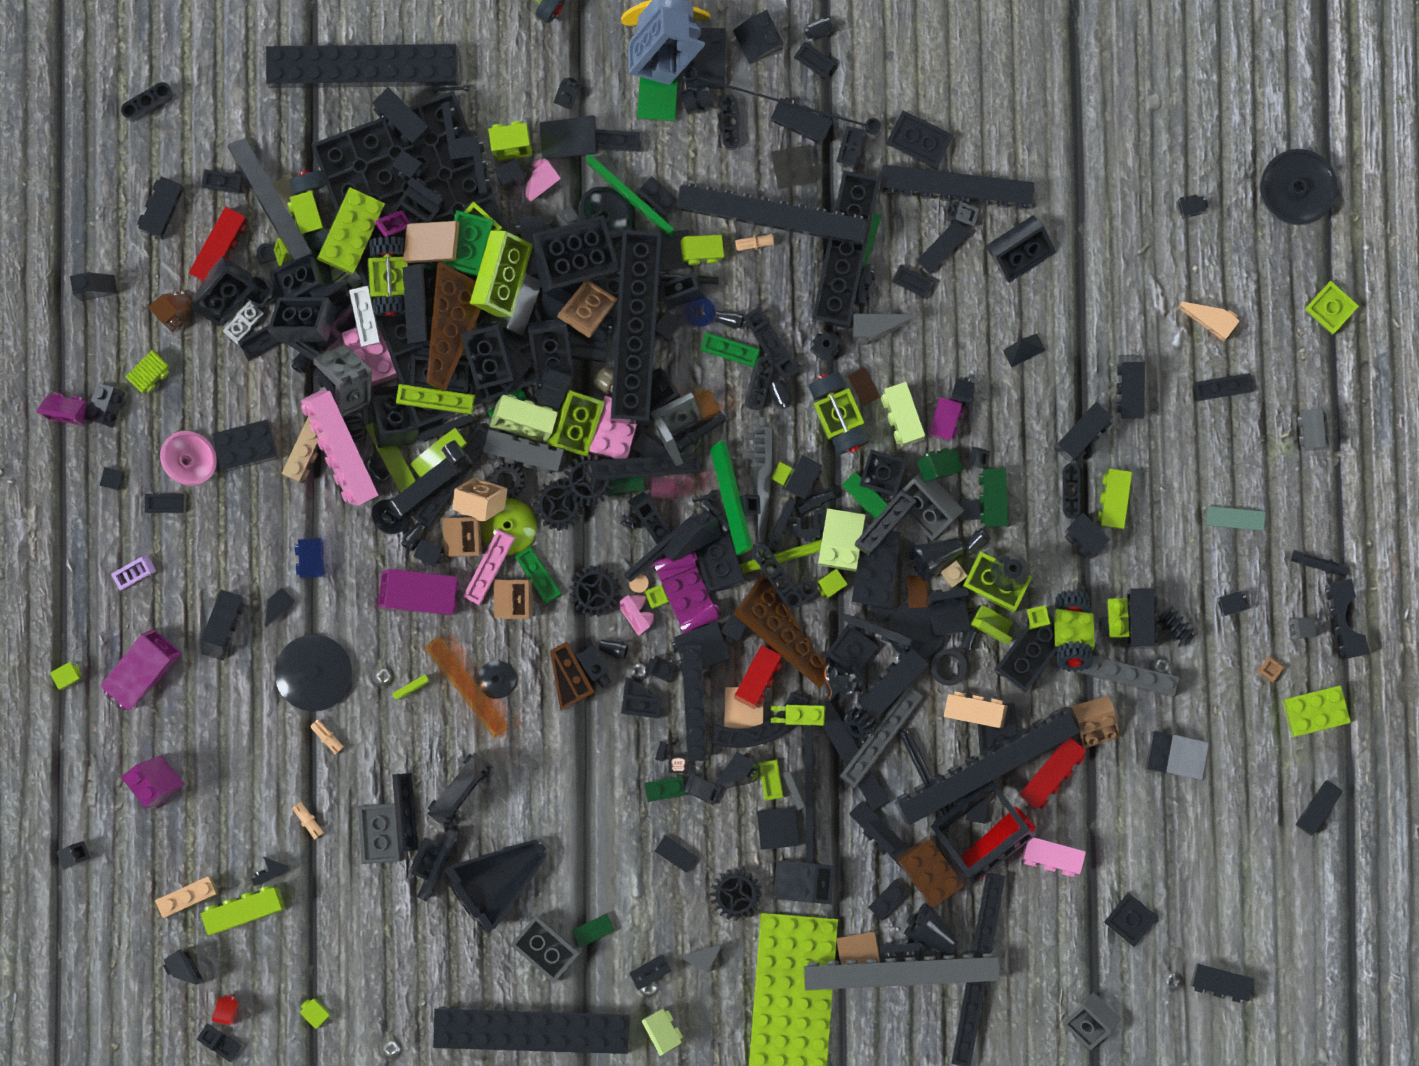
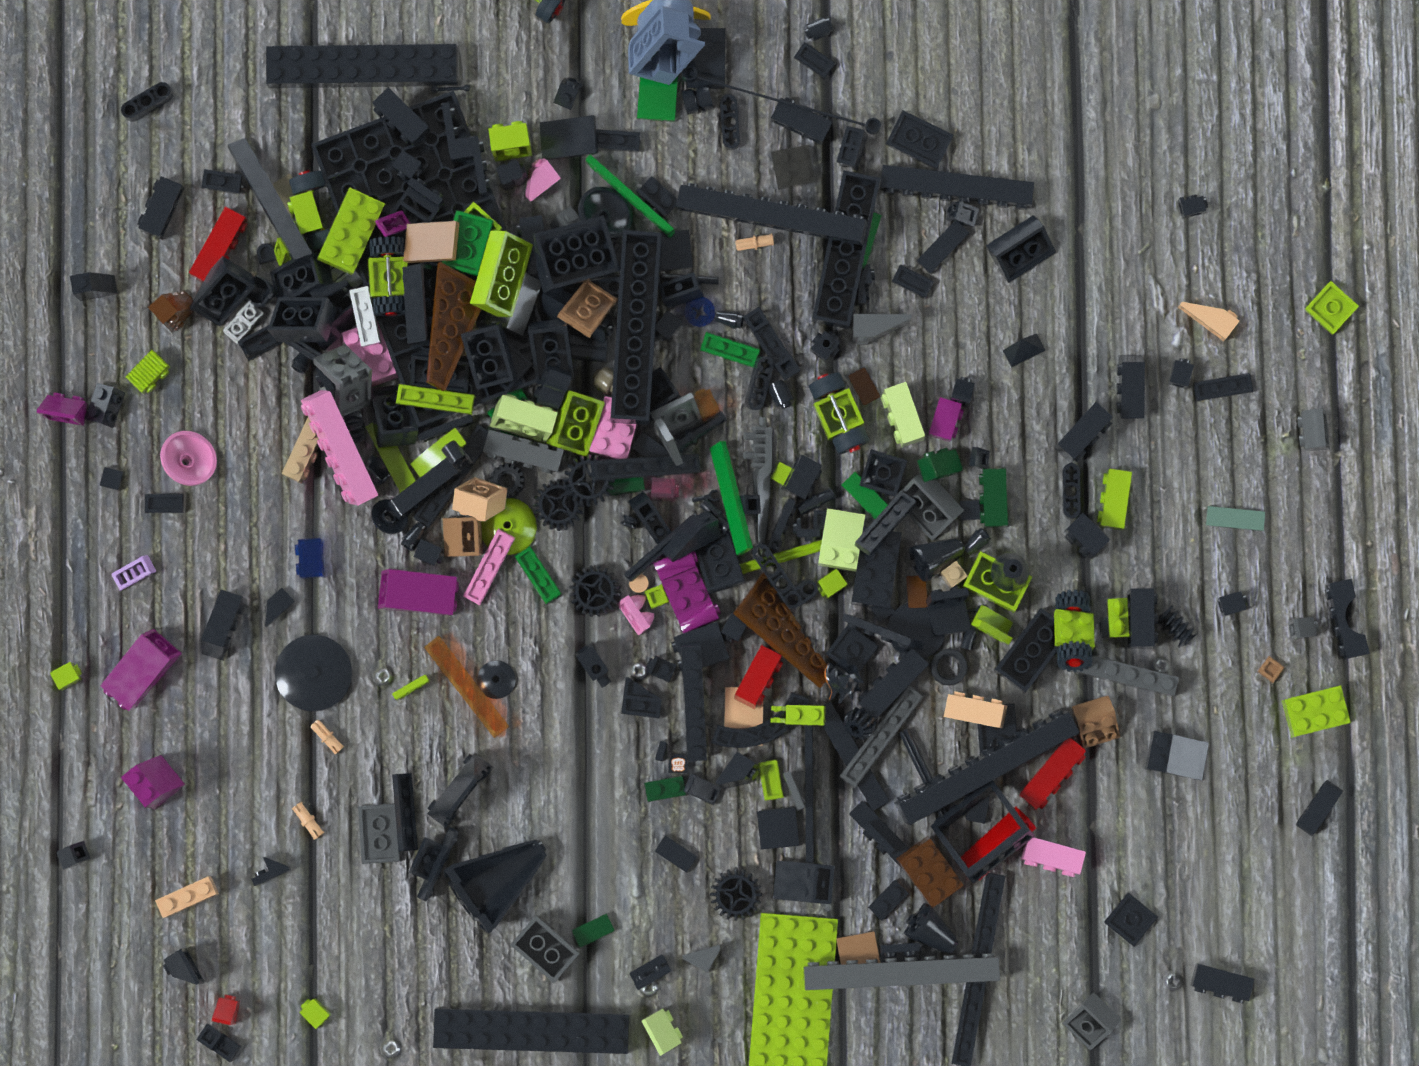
(242, 911): lime brick -> none
(245, 446): black brick -> none
(513, 598): medium nougat slope -> none
(569, 677): reddish brown wedge -> none
(616, 649): black cone -> none
(702, 249): lime brick -> none
(758, 37): black slope -> none
(1038, 617): lime panel -> none
(1181, 373): none -> black brick
(1298, 187): black dish -> none
(1328, 566): black pin -> none

